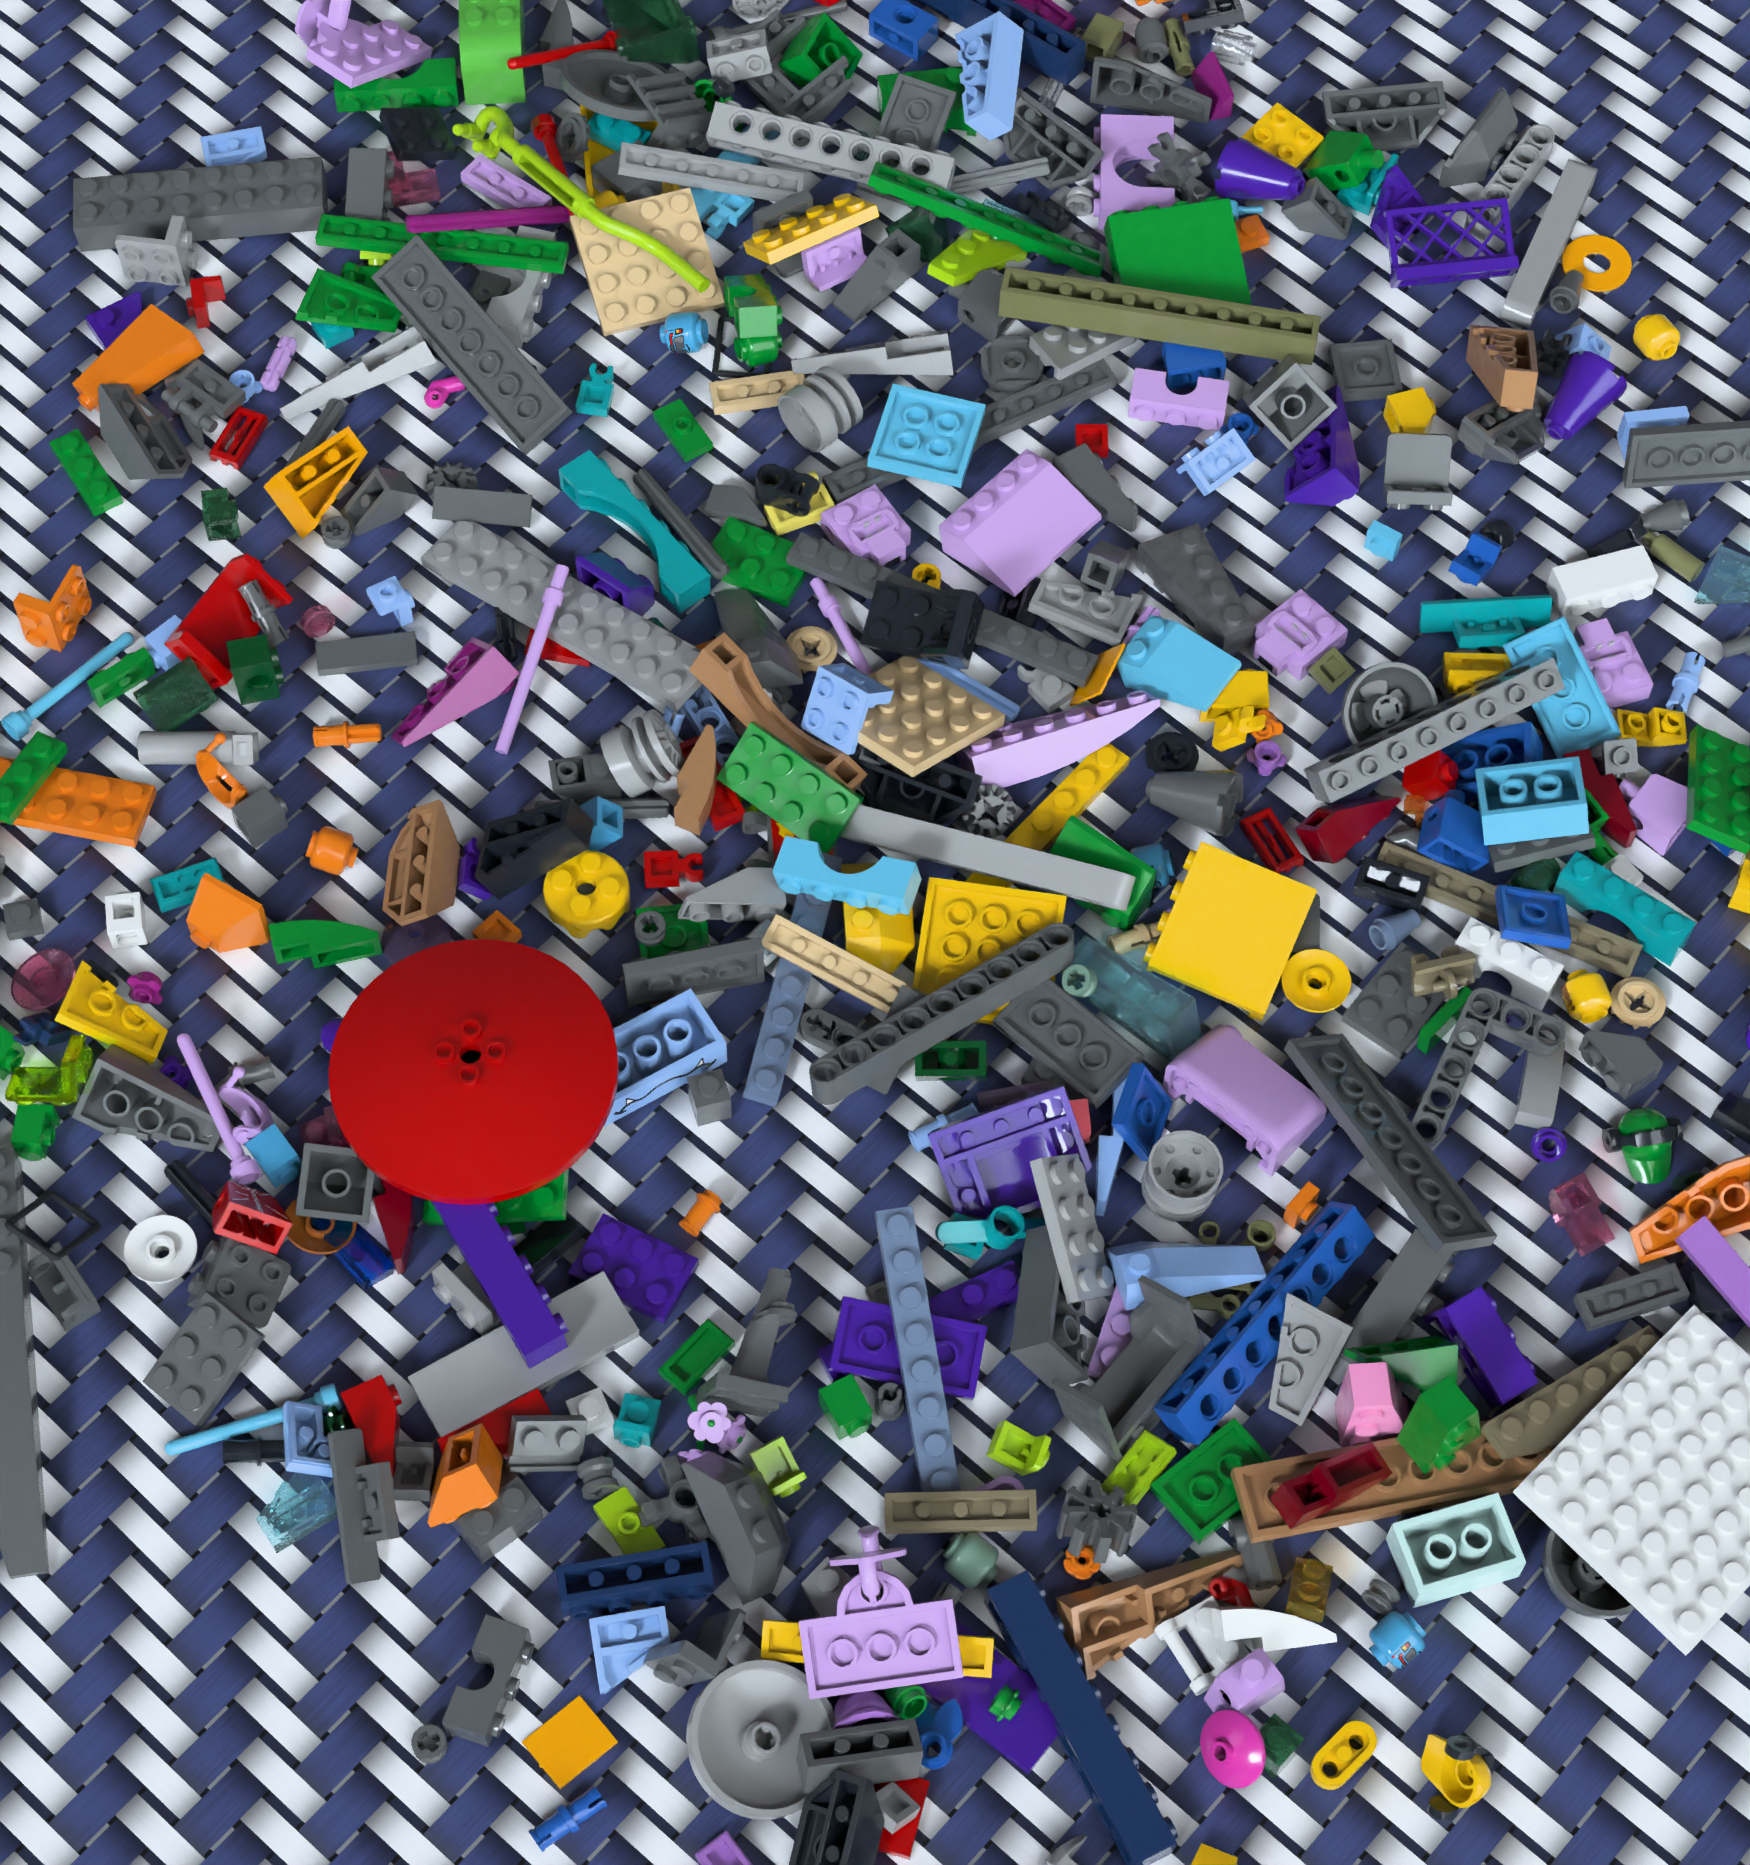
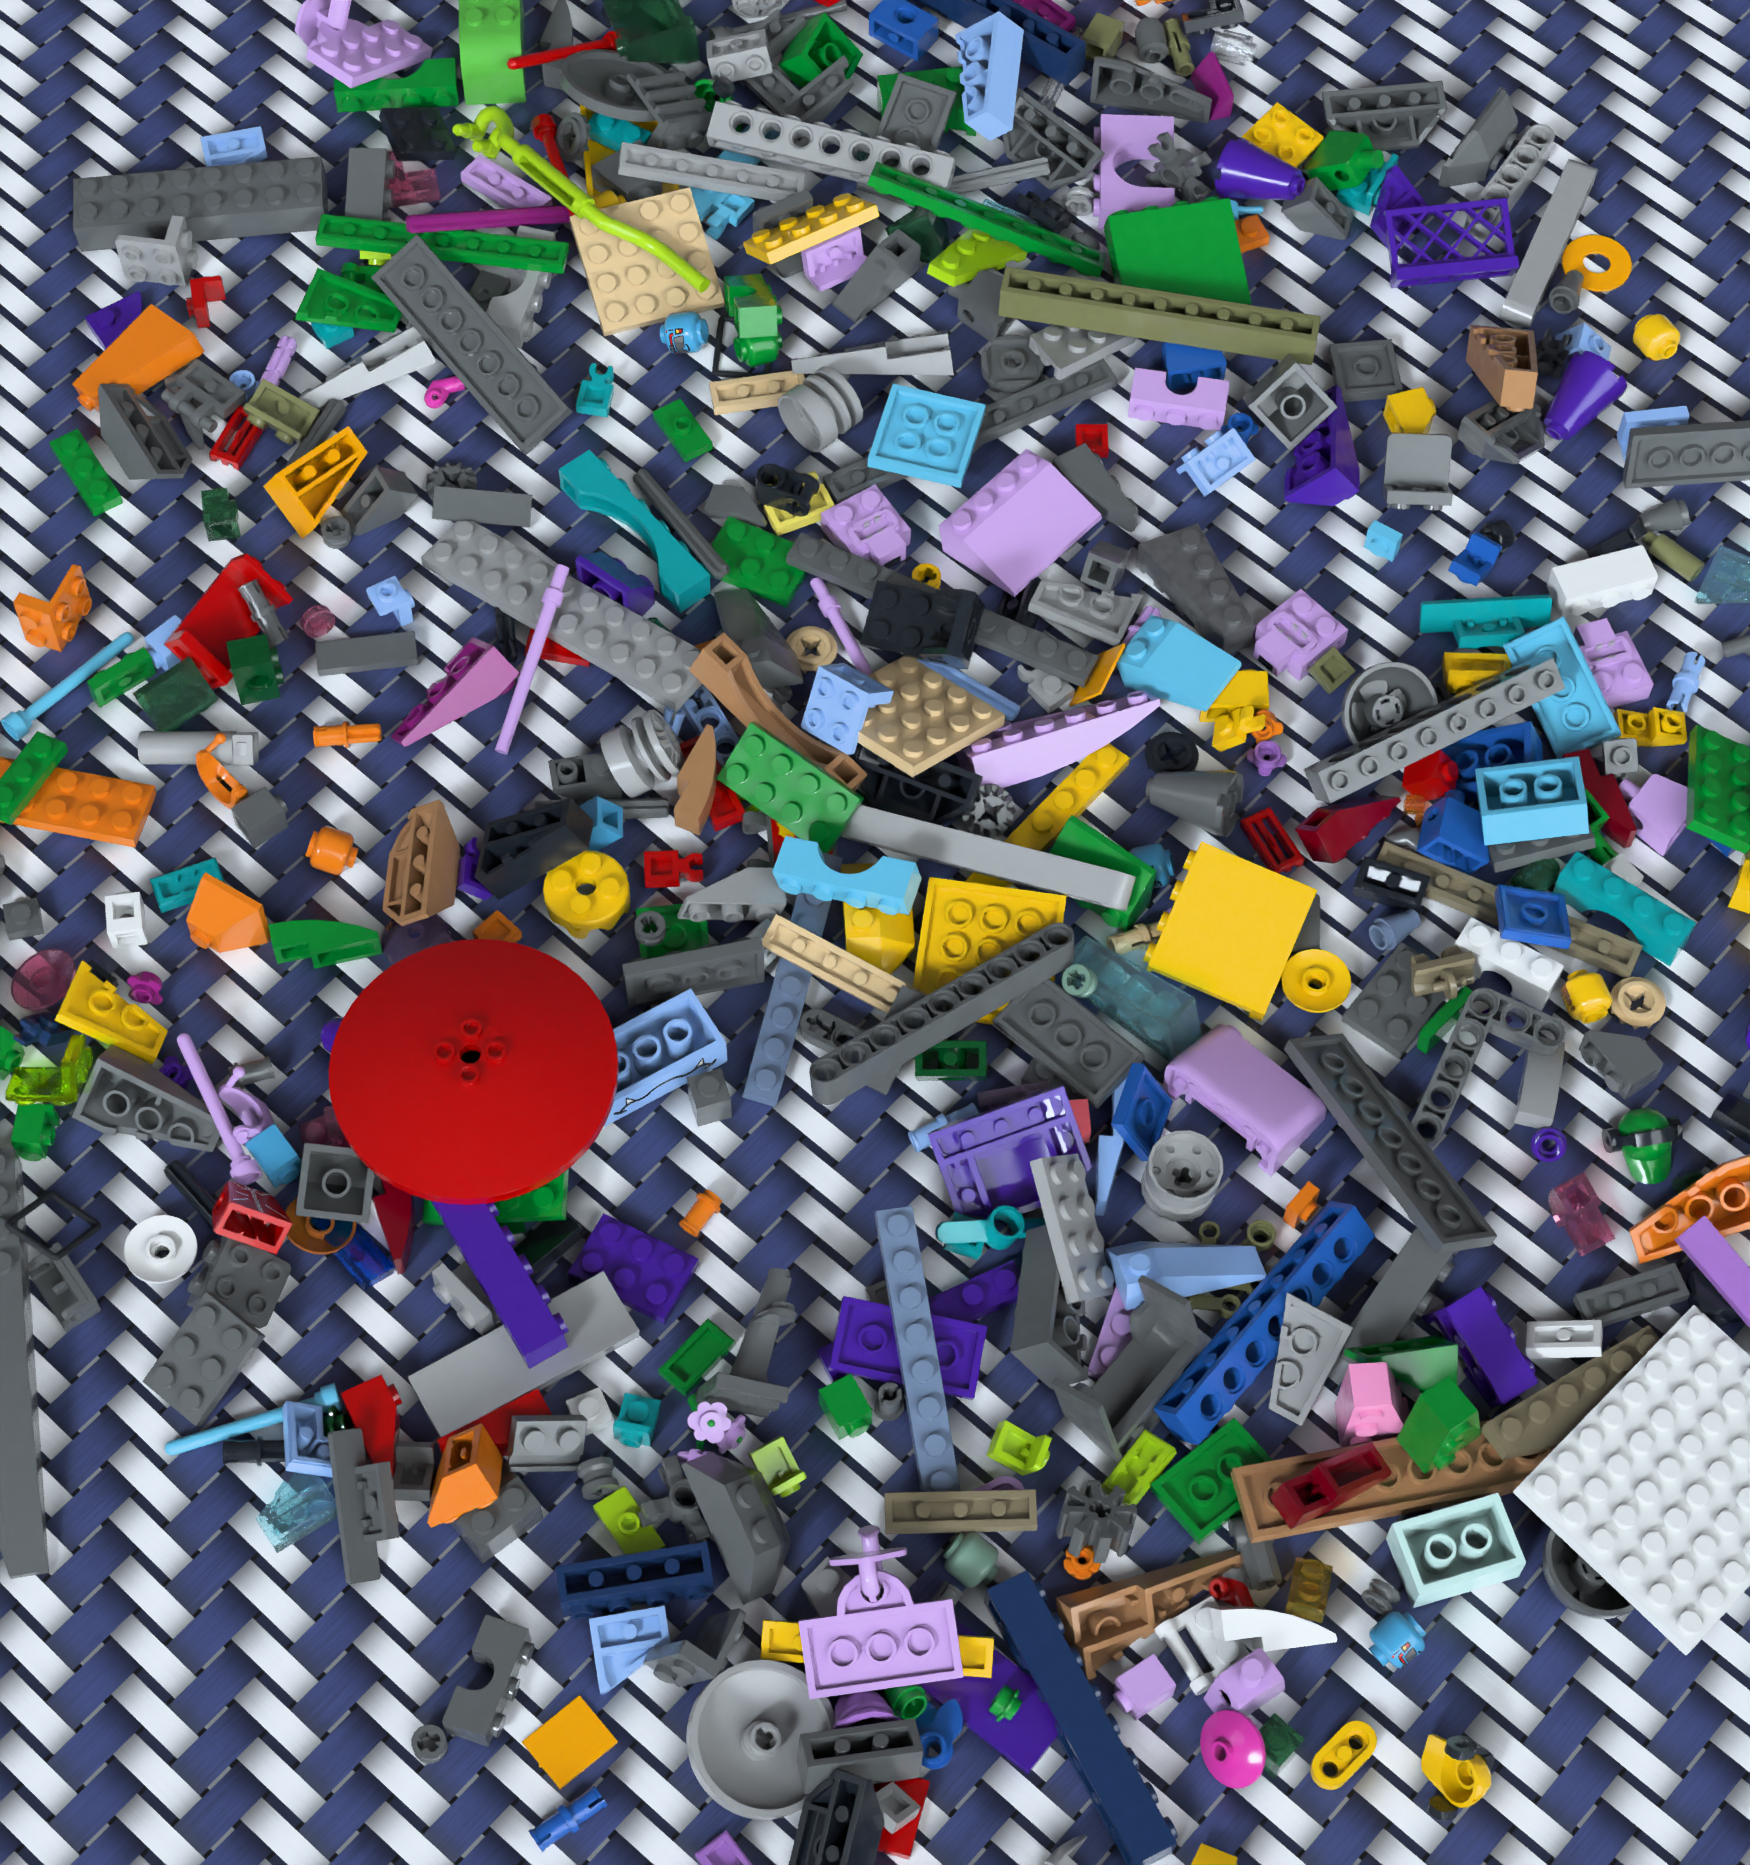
(280, 412): none -> olive bracket
(1143, 1687): none -> lavender brick
(1564, 1339): none -> white plate

